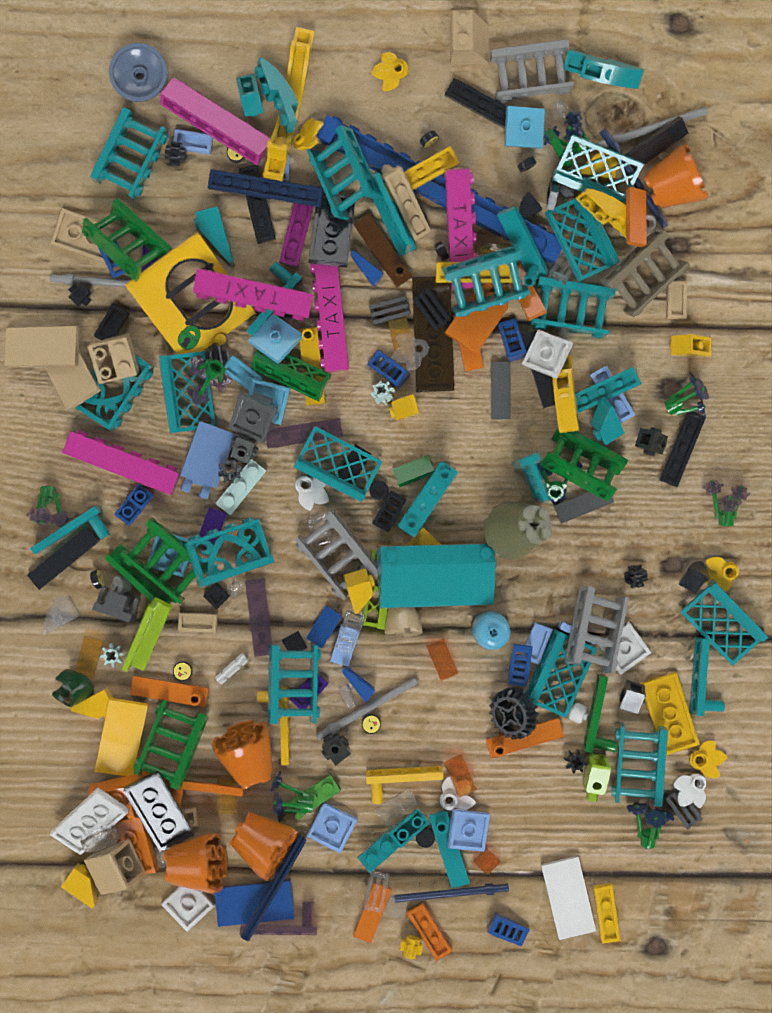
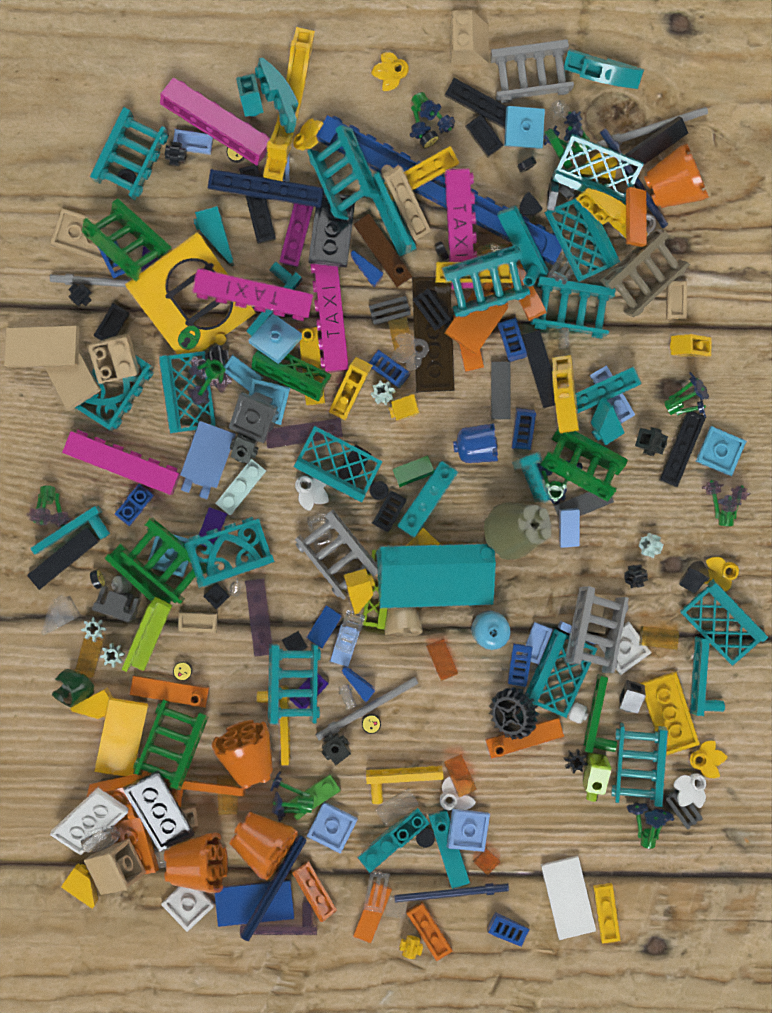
(98, 633): none -> light aqua gear
(127, 175): none -> black tile
(136, 60): sand blue dish -> none
(227, 466): black gear -> none
(232, 668): white axle -> none
(314, 891): none -> orange tile
(350, 388): none -> yellow slope
(429, 110): none -> dark blue plant
(477, 444): none -> blue cylinder
(484, 136): none -> black tile
(524, 412): none -> blue slope
(547, 353): white tile -> none
(569, 527): none -> light blue tile
(651, 545): none -> light aqua gear
(659, 638): none -> clear yellow tile
(720, 451): none -> medium azure plate

